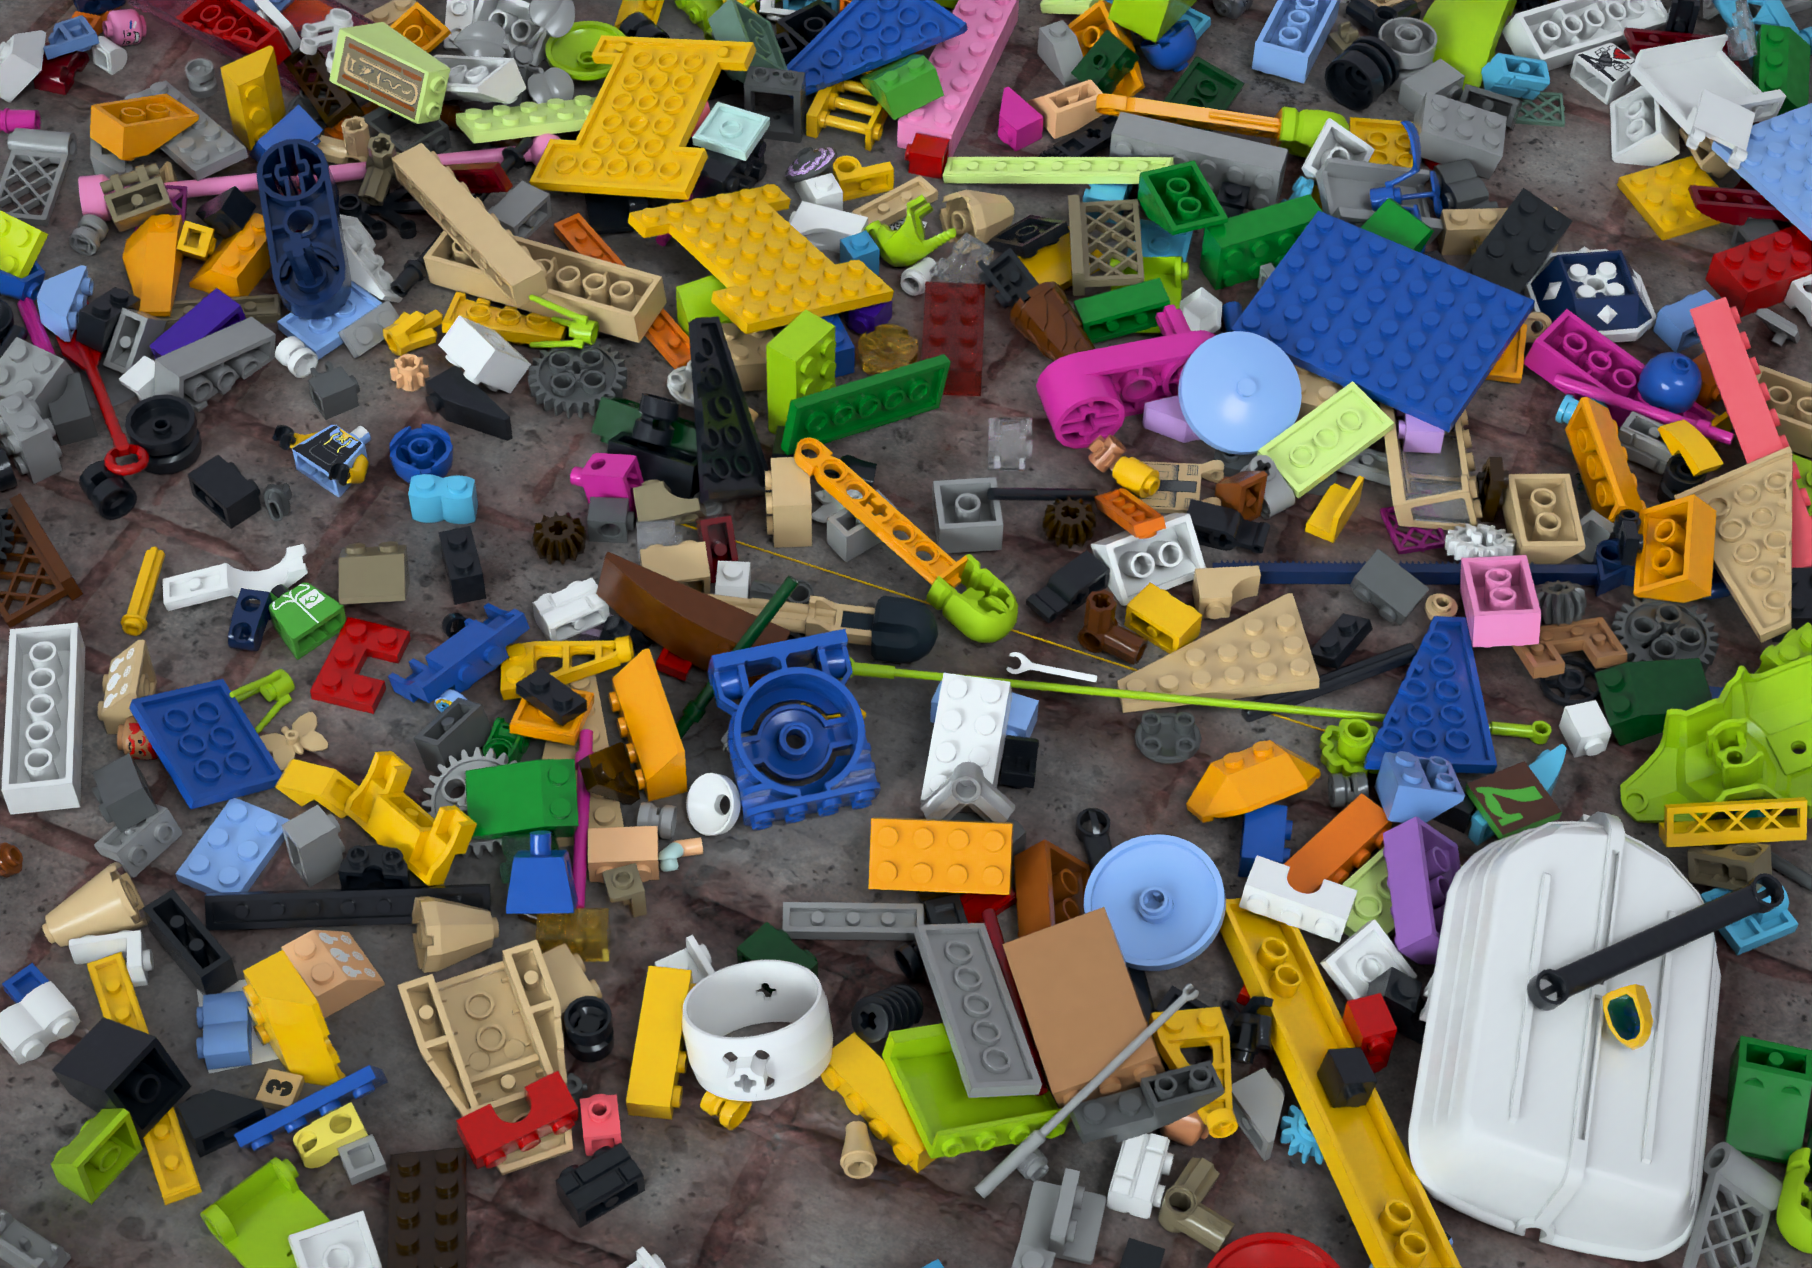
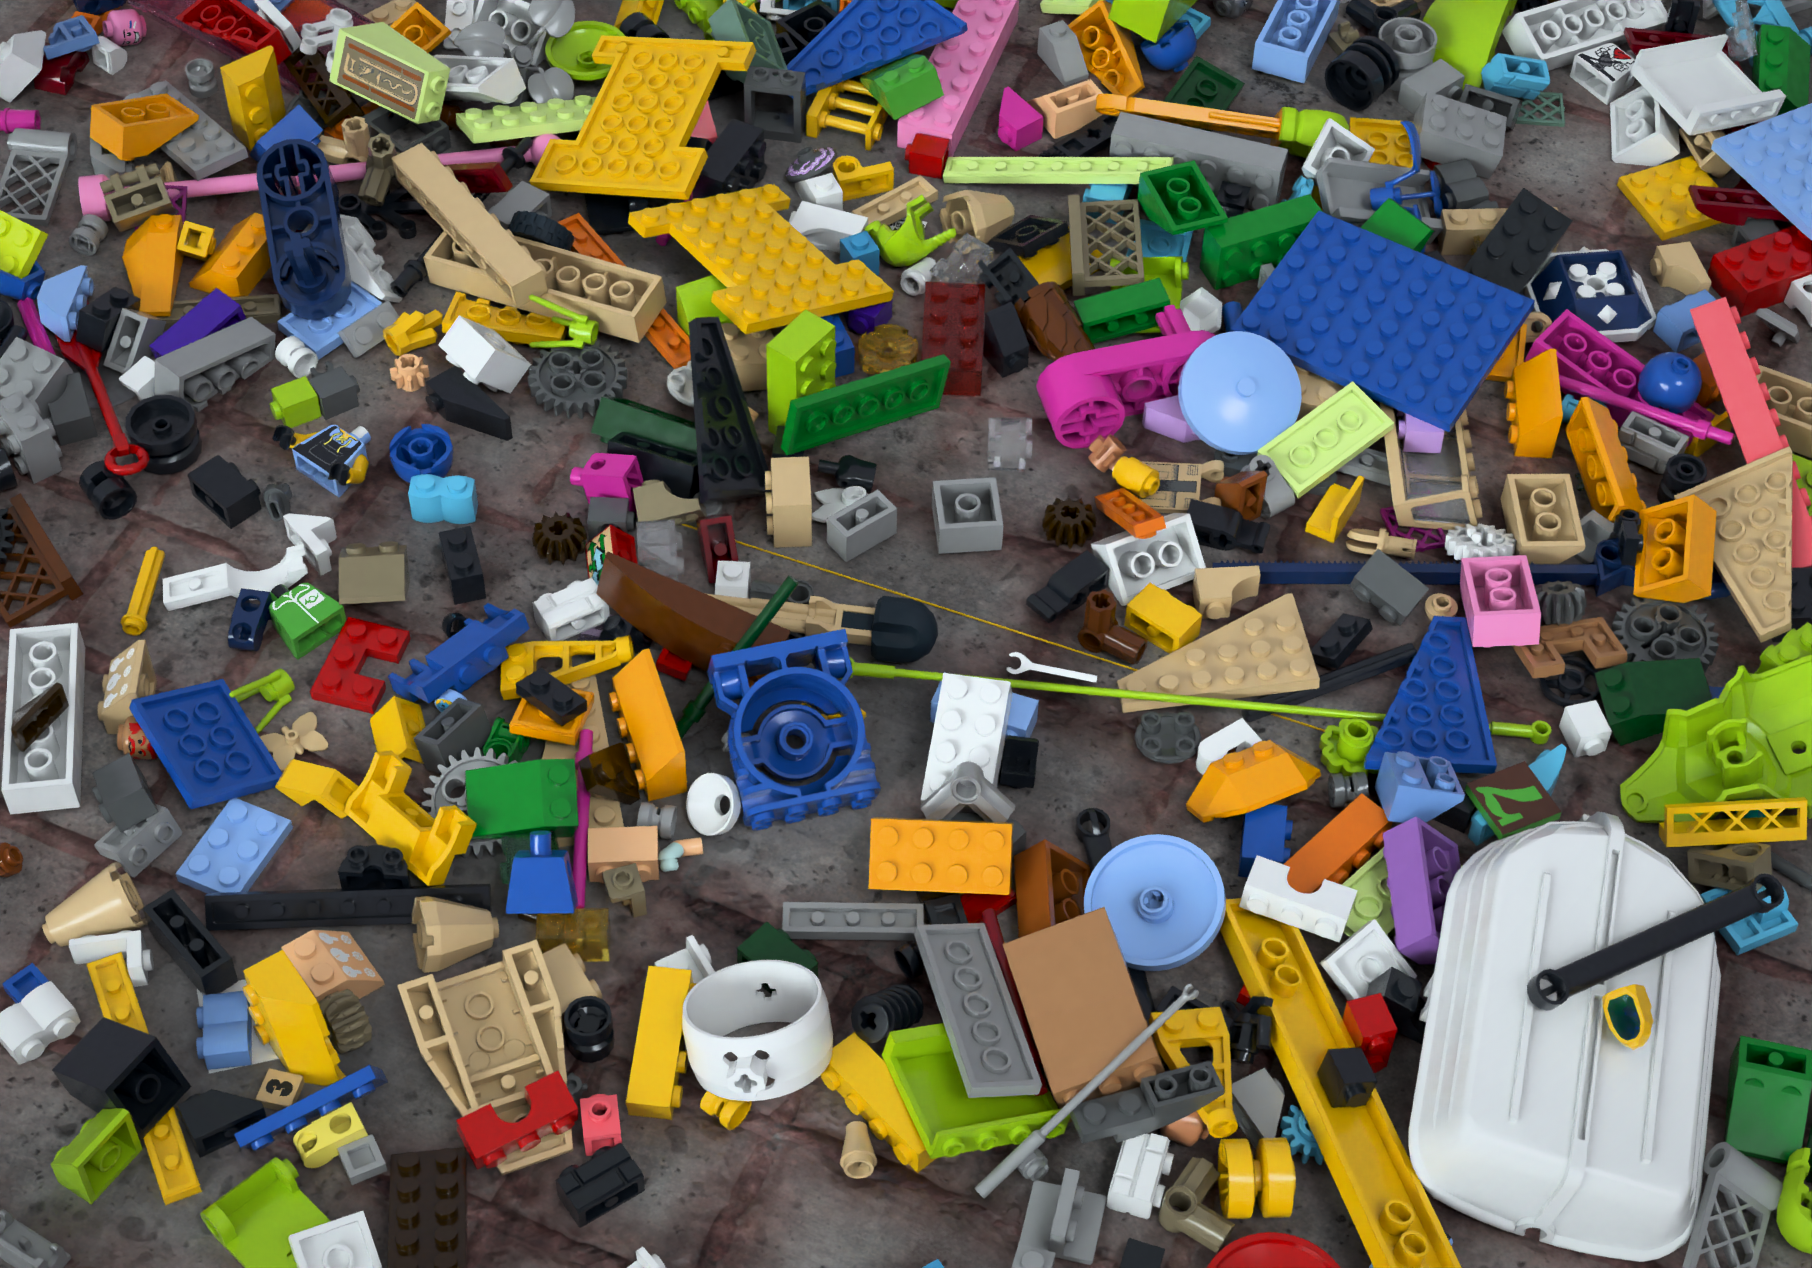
(38, 715): none -> dark brown slope
(227, 212): black arch -> none
(295, 402): none -> lime brick
(314, 845): light grey brick -> none
(315, 534): none -> white slope
(345, 1021): none -> dark tan gear
(397, 726): none -> yellow panel
(541, 229): none -> black wheel
(612, 541): none -> panel
(660, 409): black wheel -> none
(681, 562): tan slope -> none
(731, 131): light aqua tile -> none
(981, 613): piece -> none
(1005, 340): none -> black slope
(1041, 494): black bar -> none
(1106, 63): dark green brick -> none
(1230, 739): none -> white leg
(1267, 1177): none -> yellow wheel
(1369, 541): none -> tan arm
(1490, 486): dark brown wing -> none
(1534, 406): none -> light orange slope
(1679, 268): none -> tan arch
(1693, 446): yellow slope -> none
(1723, 123): white flag -> none

